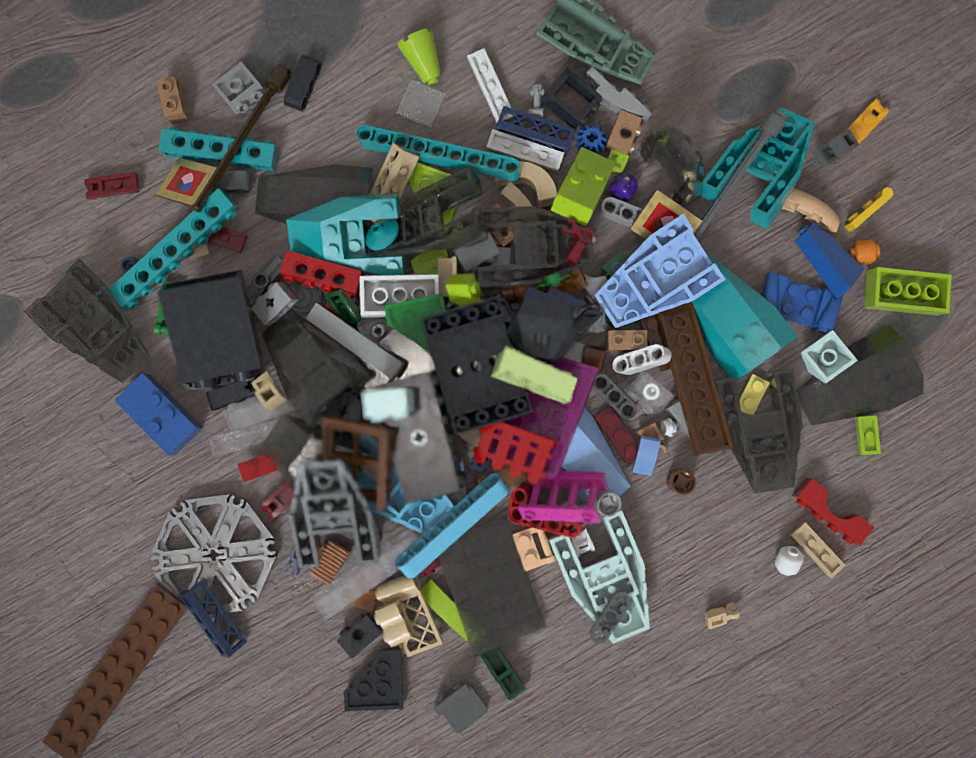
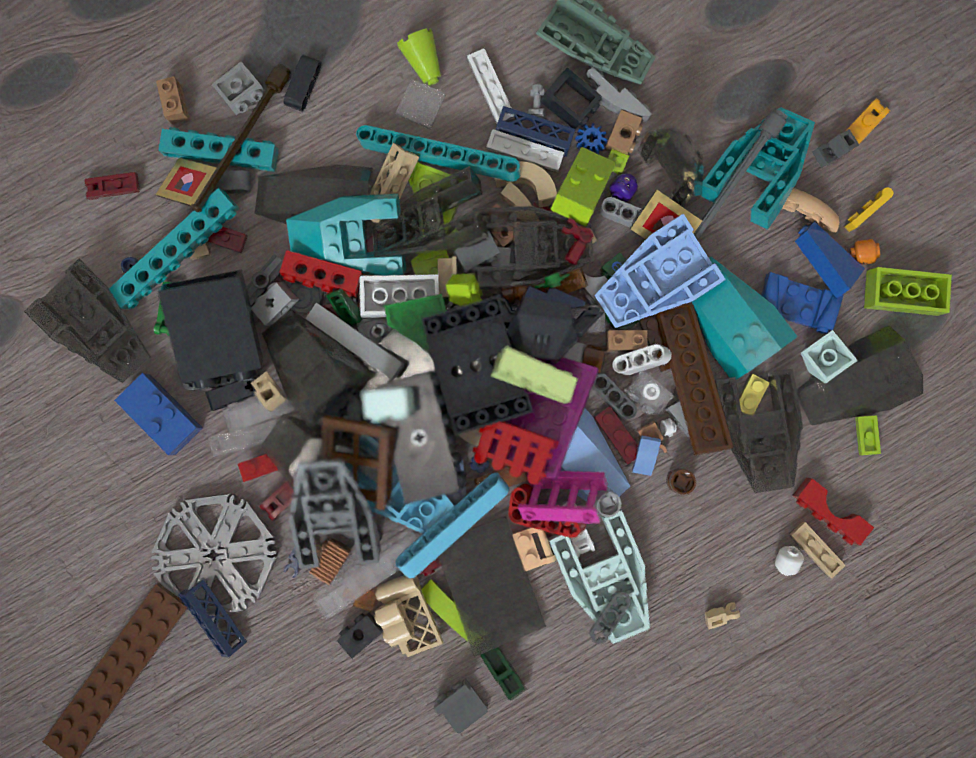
(378, 684): black plate -> none
(381, 233): teal dish -> none

